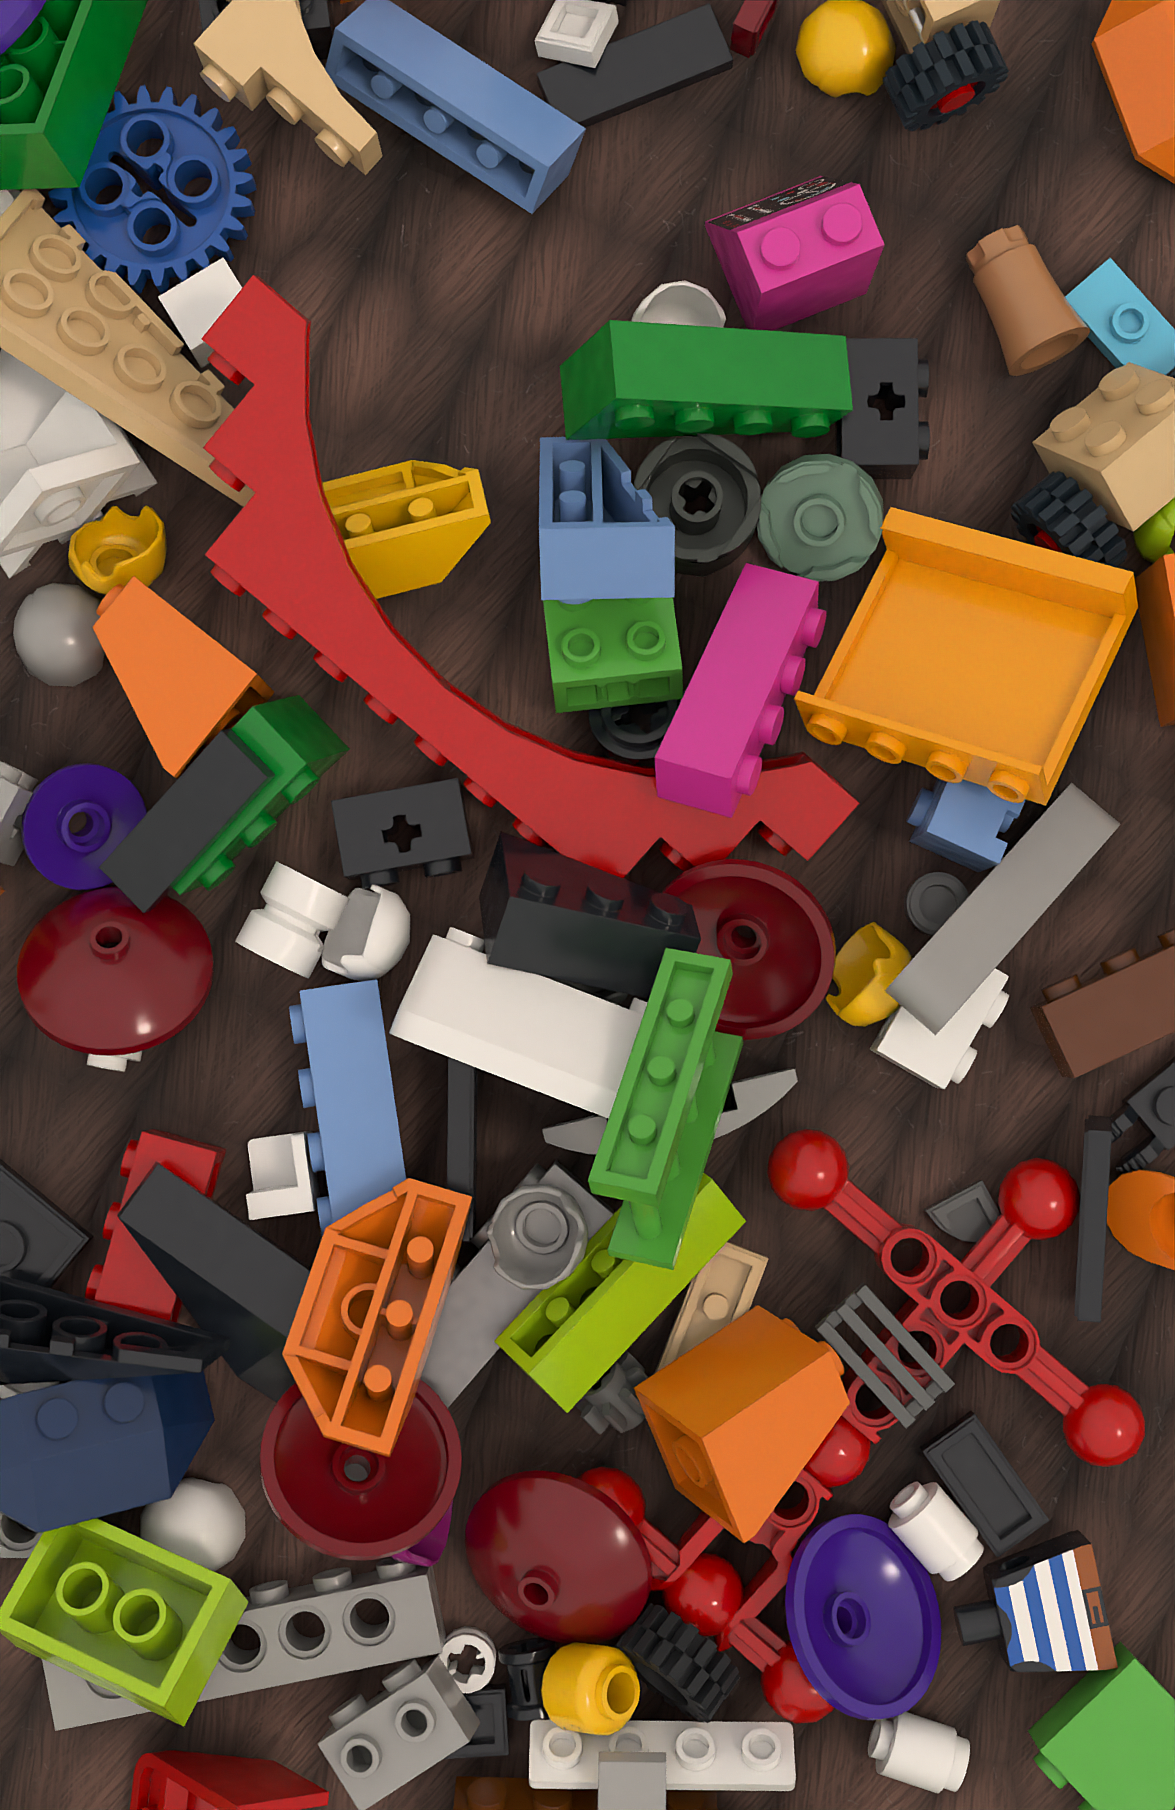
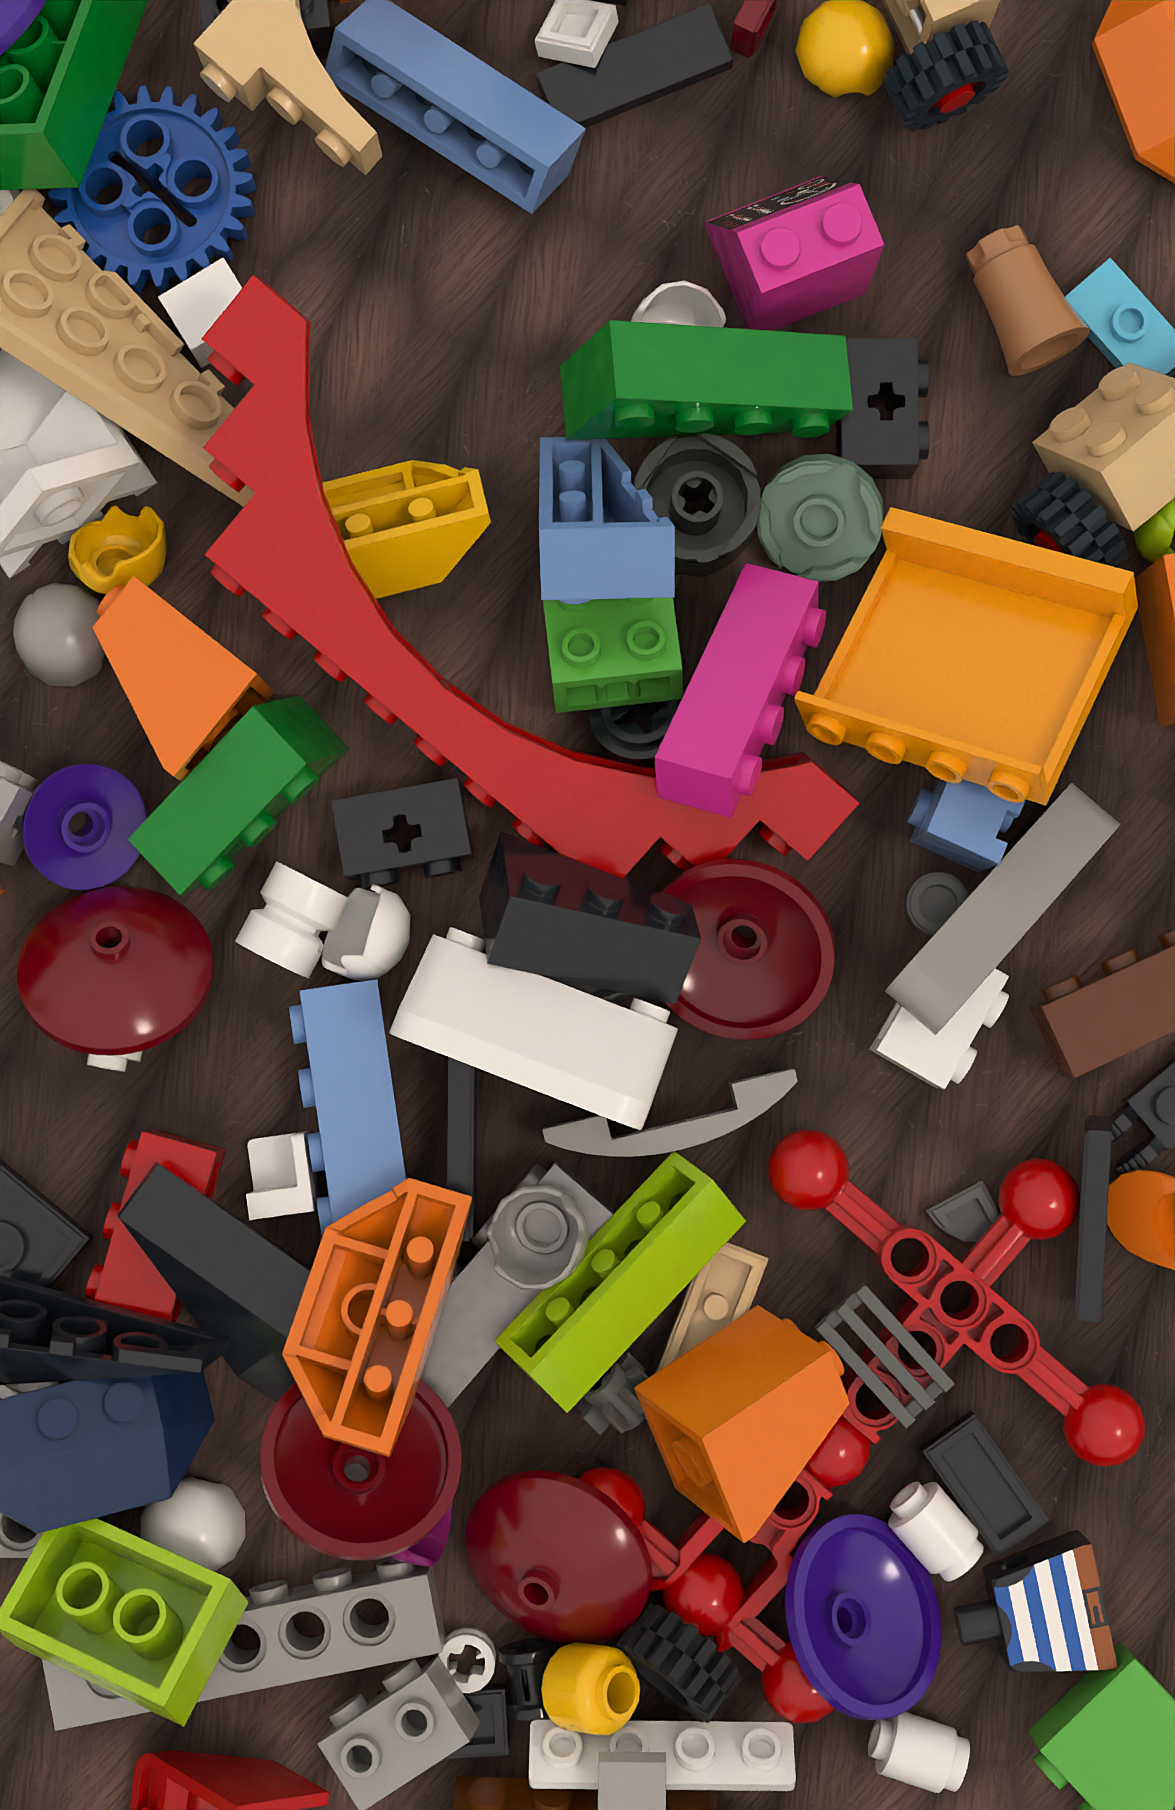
(187, 820): black tile -> none
(667, 1109): bright green fence -> none
(864, 972): yellow hair -> none

